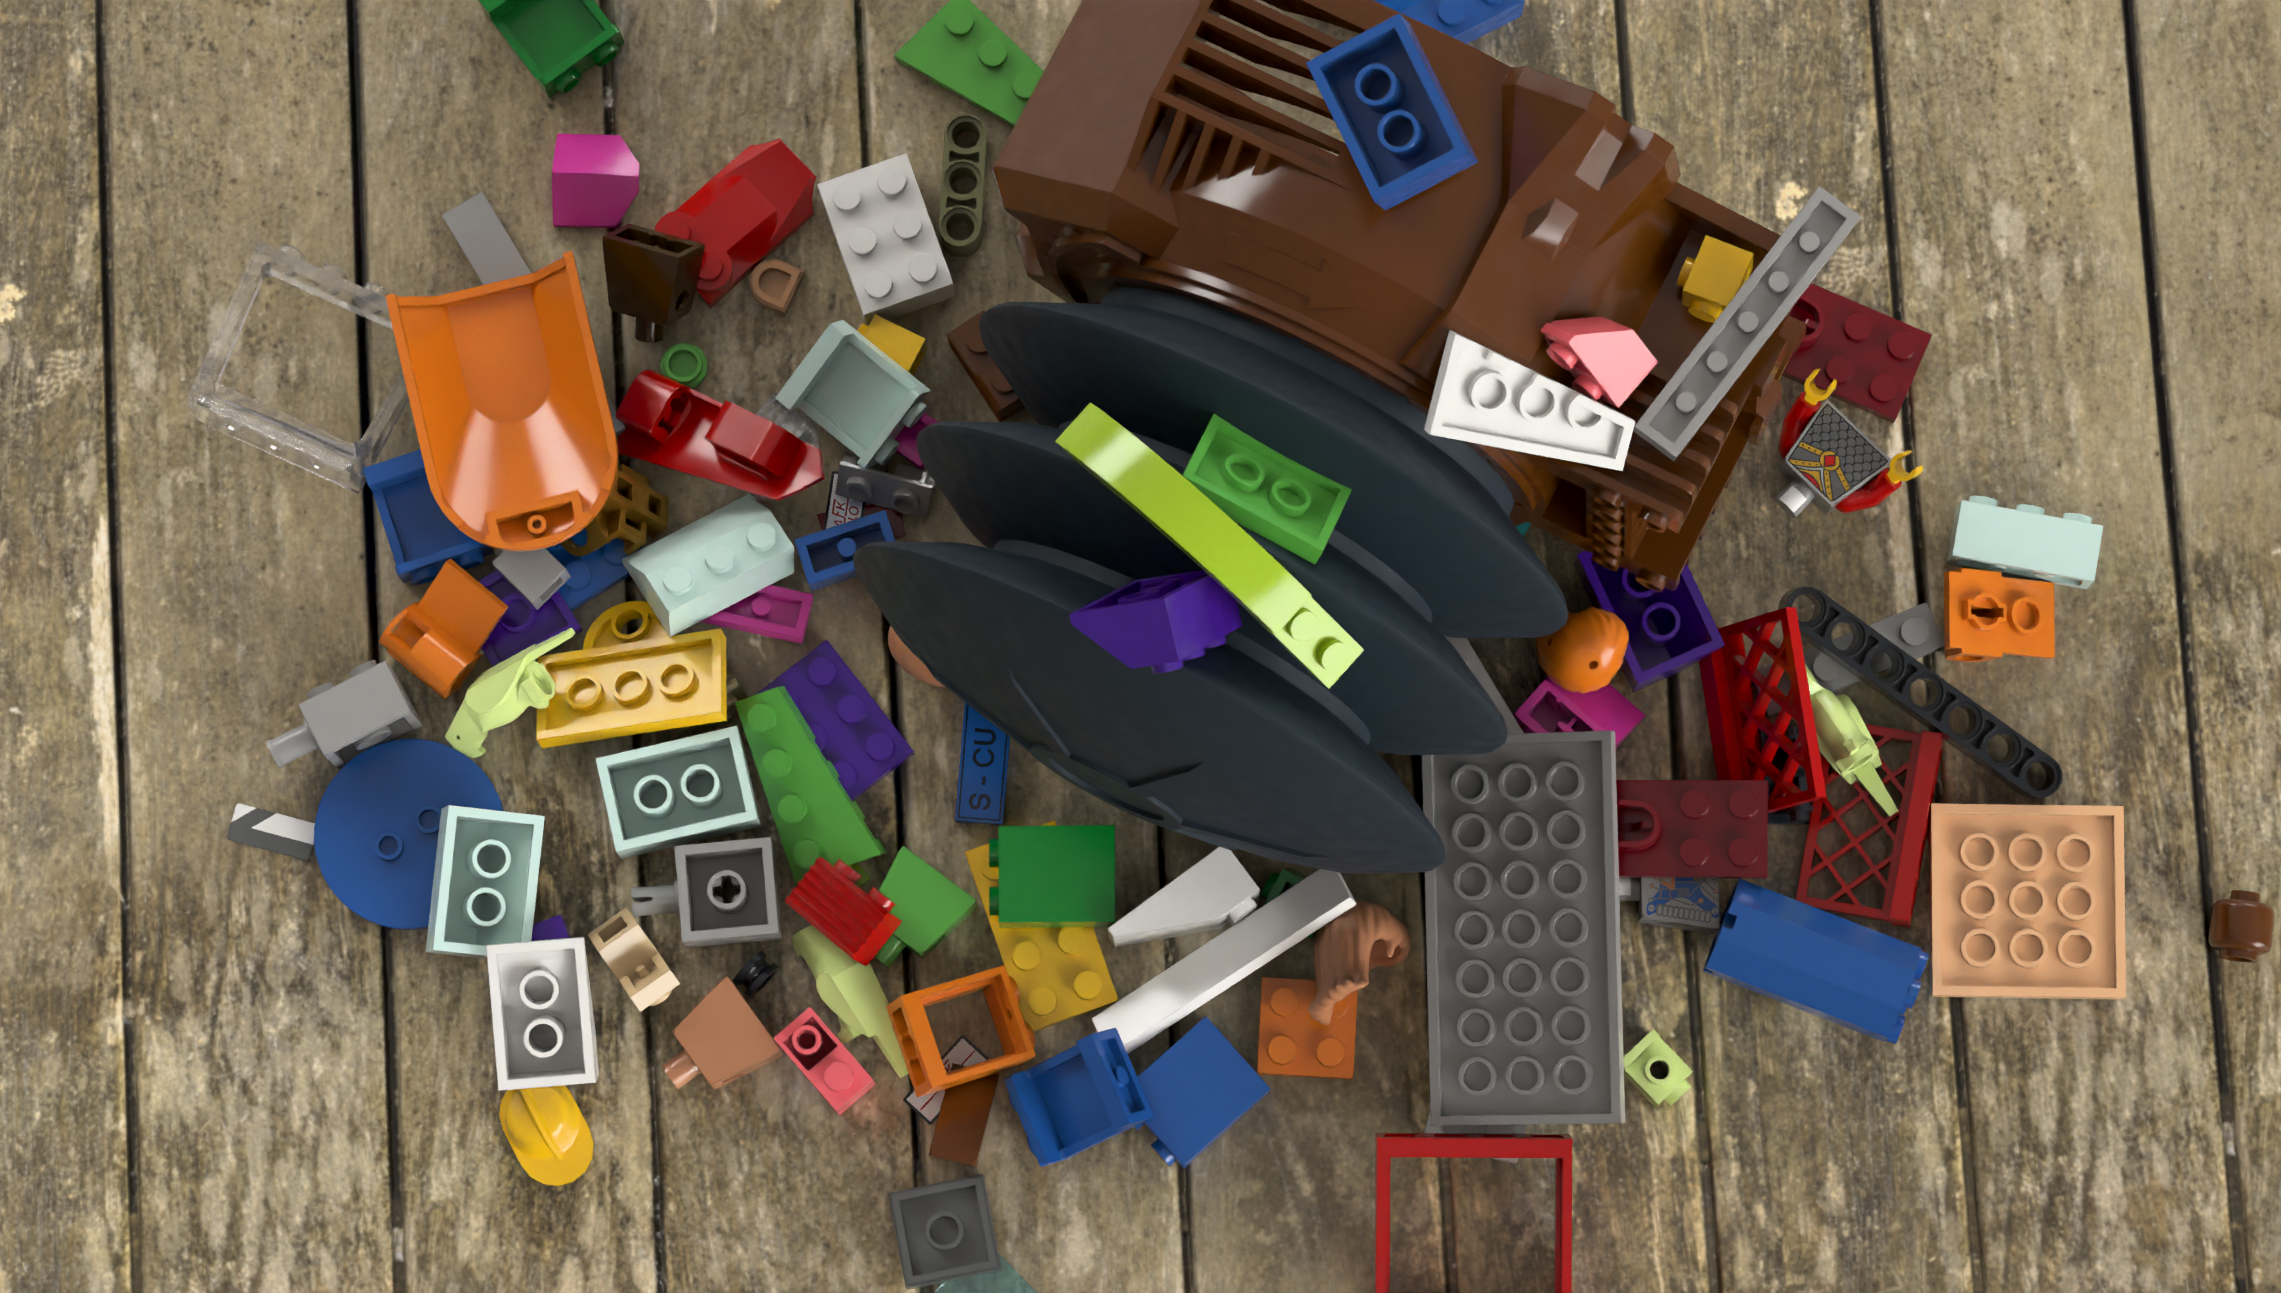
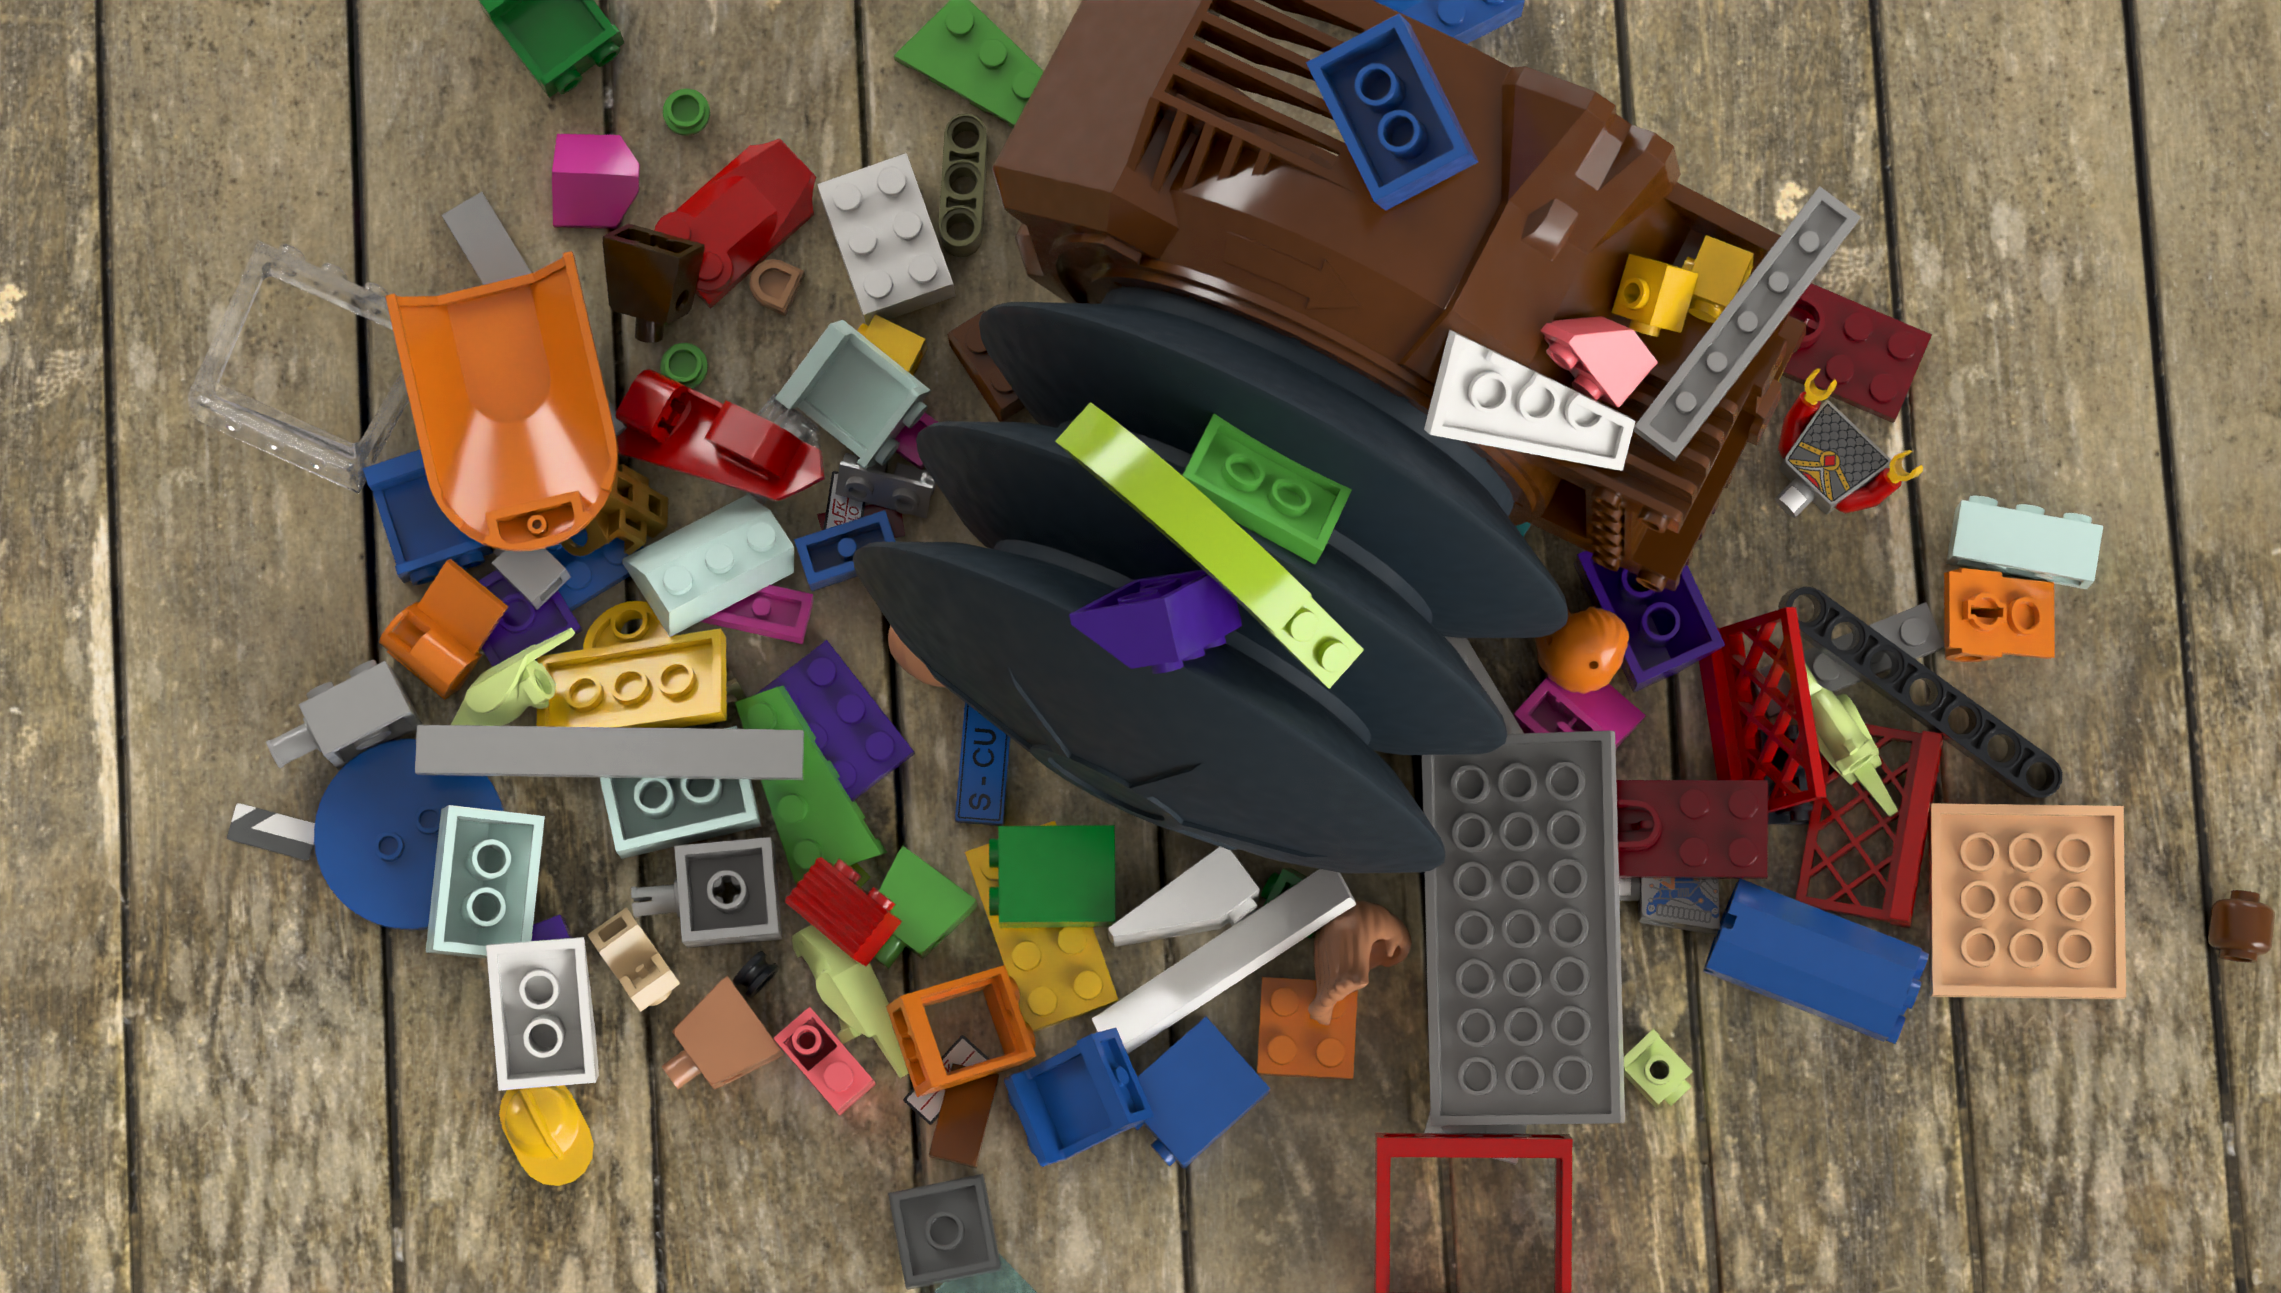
(609, 752): none -> light grey tile
(686, 112): none -> bright green plate
(1654, 295): none -> yellow brick

